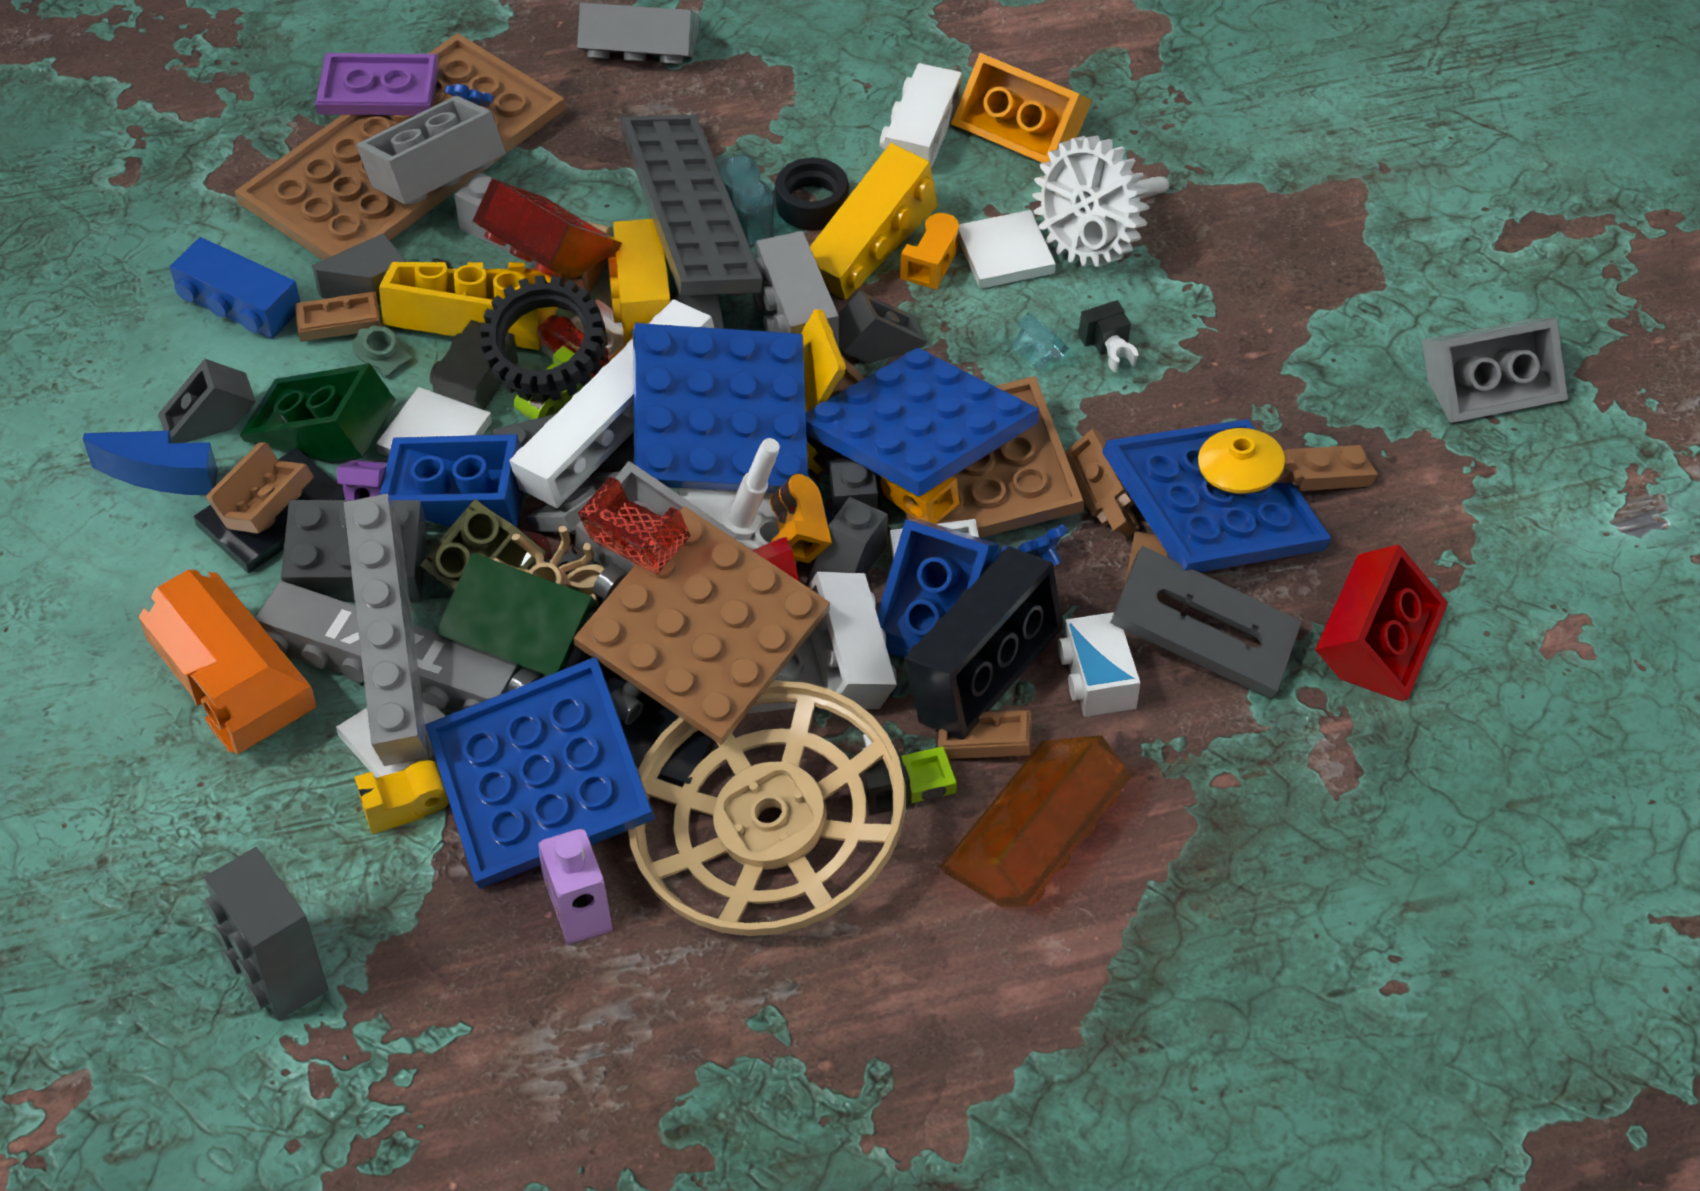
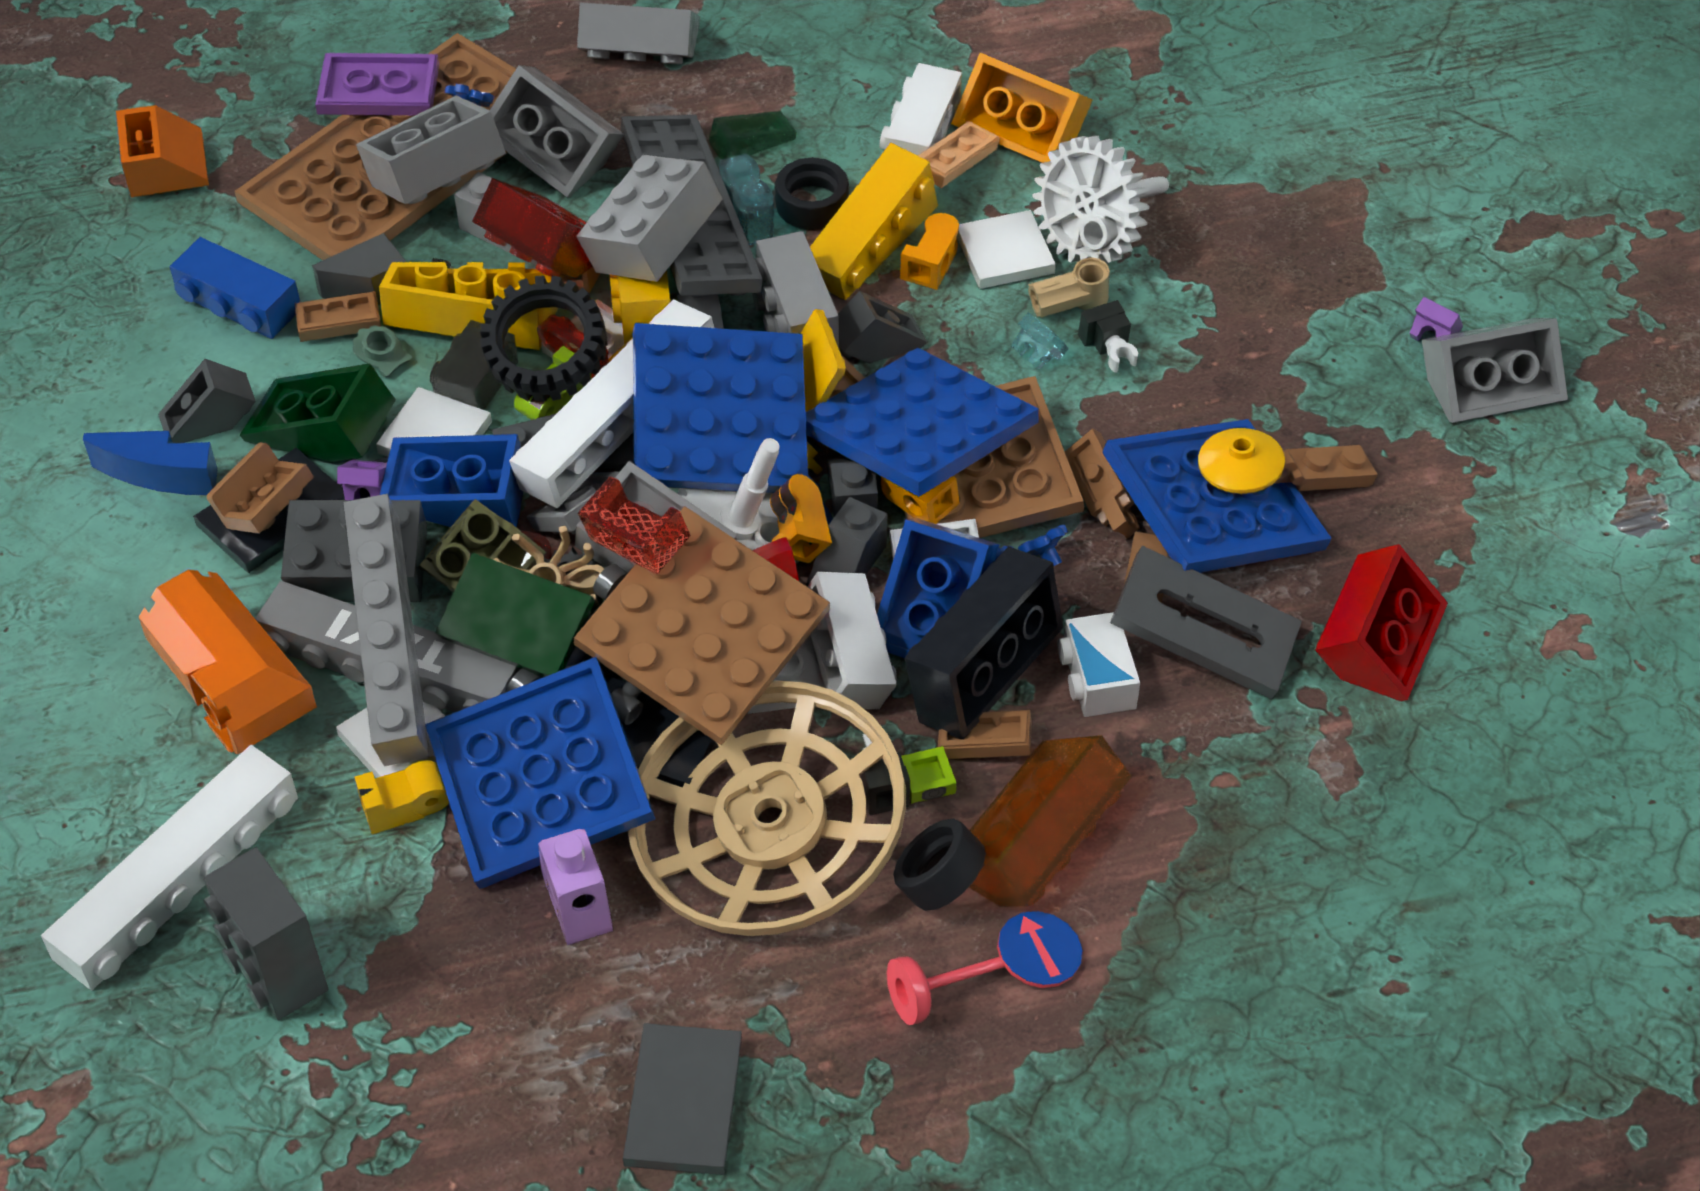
(160, 151): none -> orange slope
(170, 867): none -> white brick
(552, 130): none -> light grey slope
(649, 217): none -> light grey brick
(683, 1099): none -> dark grey tile
(749, 133): none -> clear green slope
(939, 864): none -> black tyre
(959, 152): none -> light nougat tile
(1030, 946): none -> piece
(1082, 288): none -> tan piece
(1435, 318): none -> medium lavender tile

